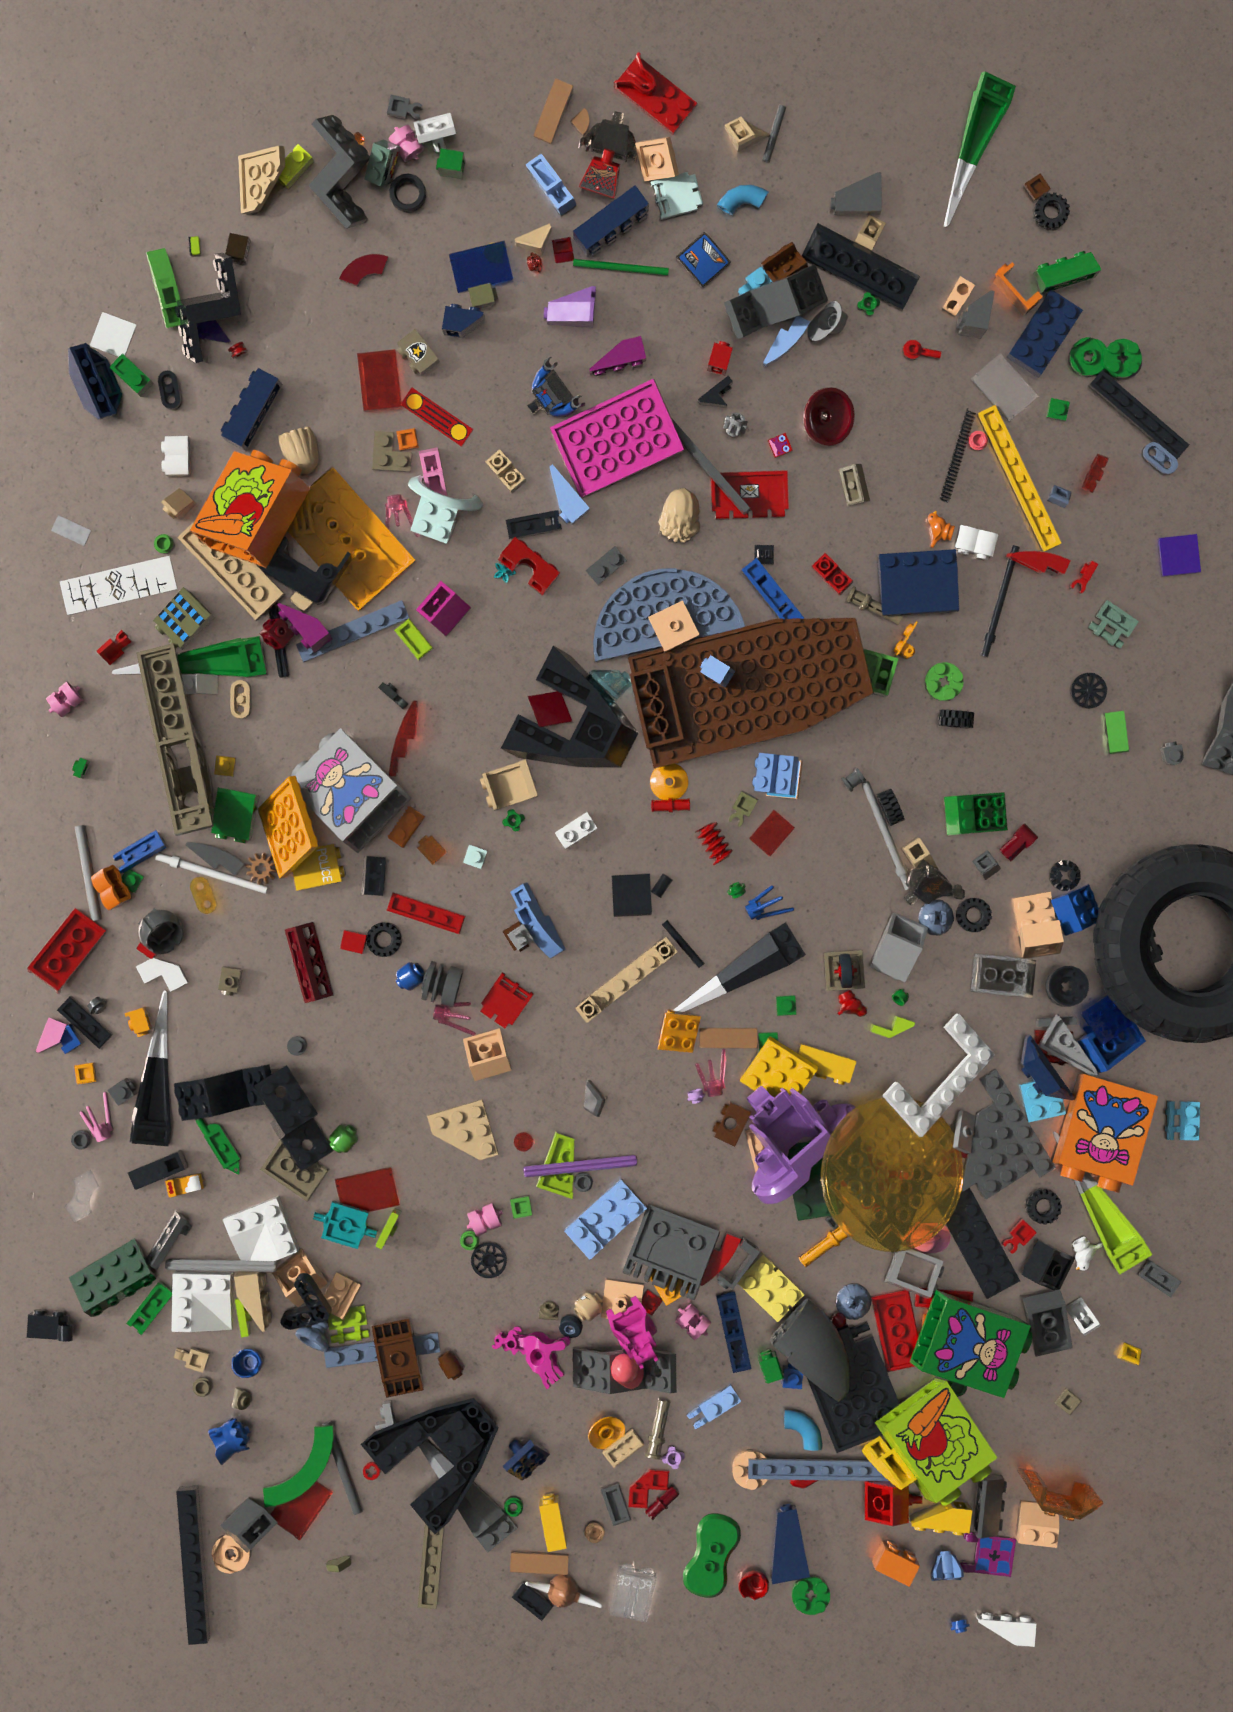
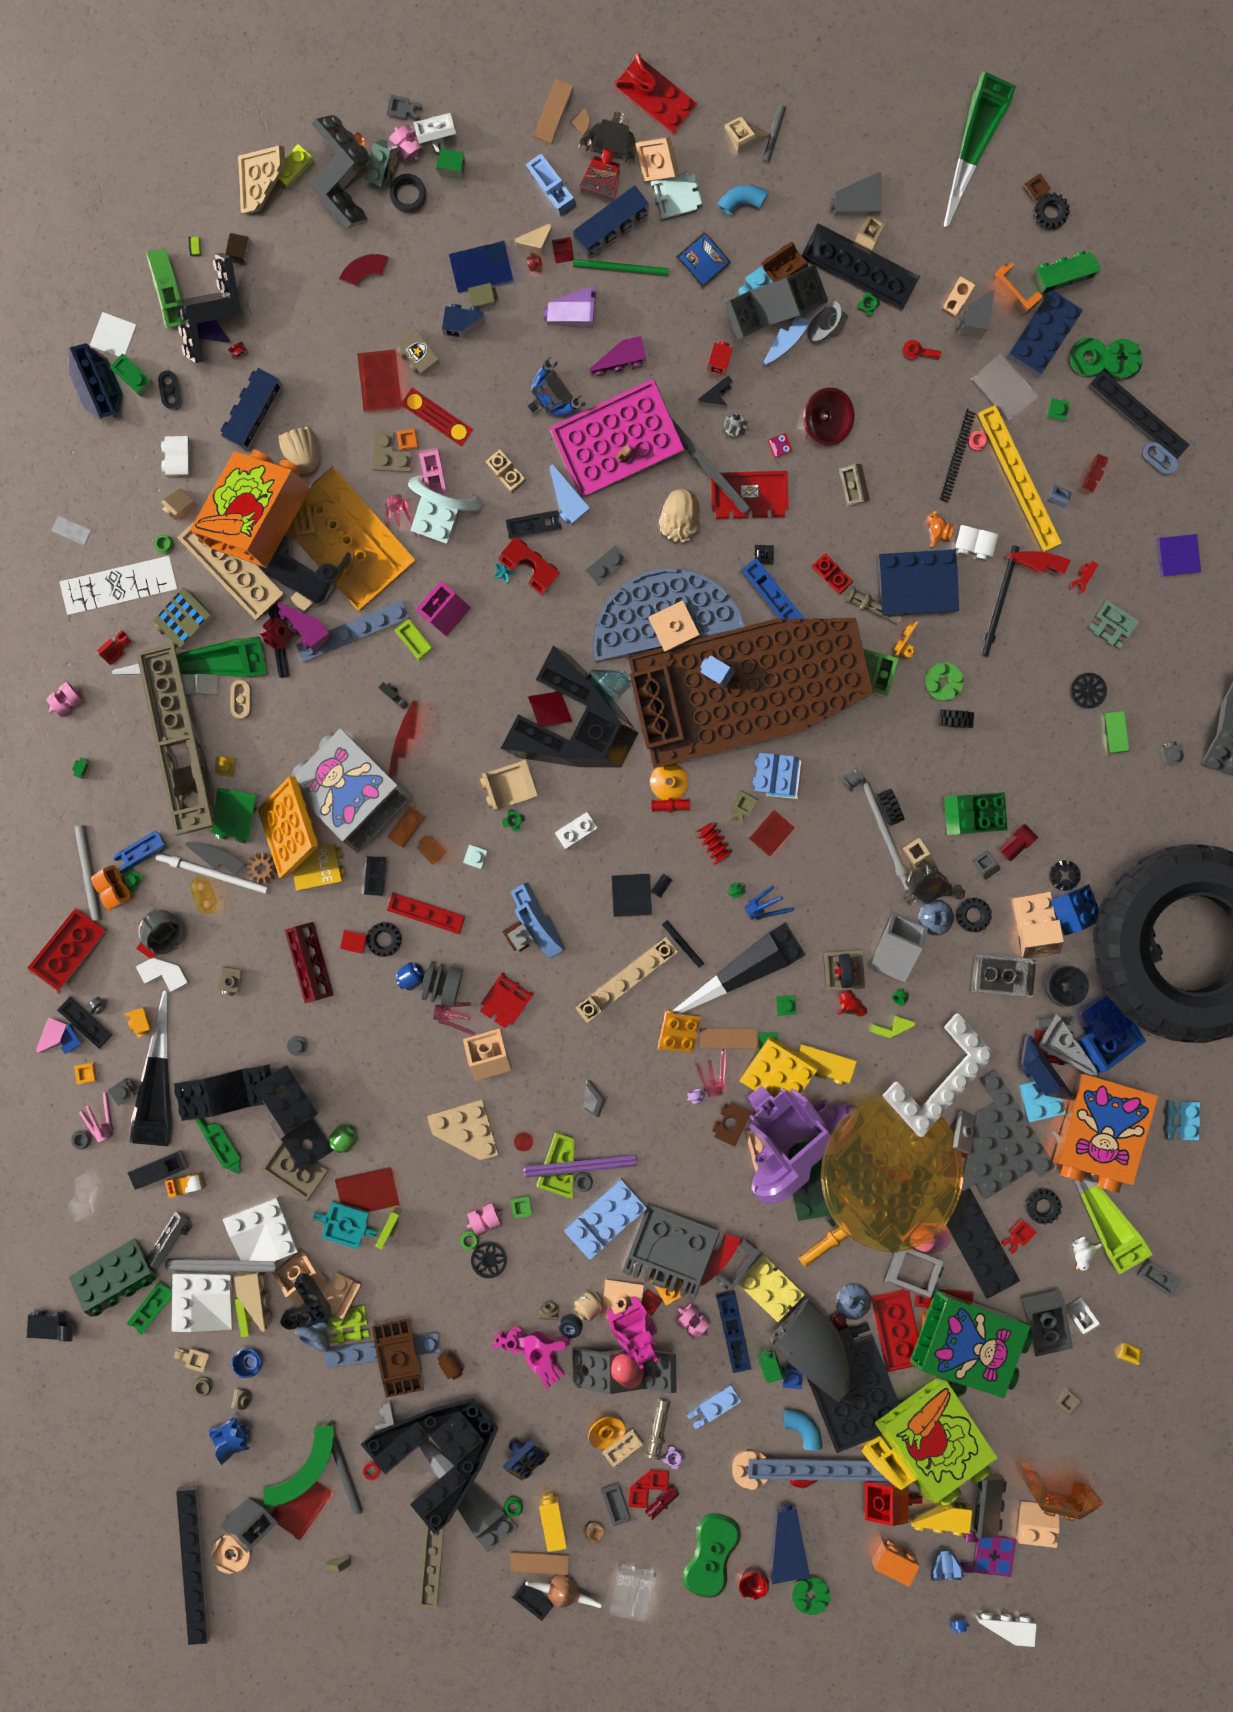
(624, 453): none -> medium nougat tile
(1048, 1266): black slope -> none

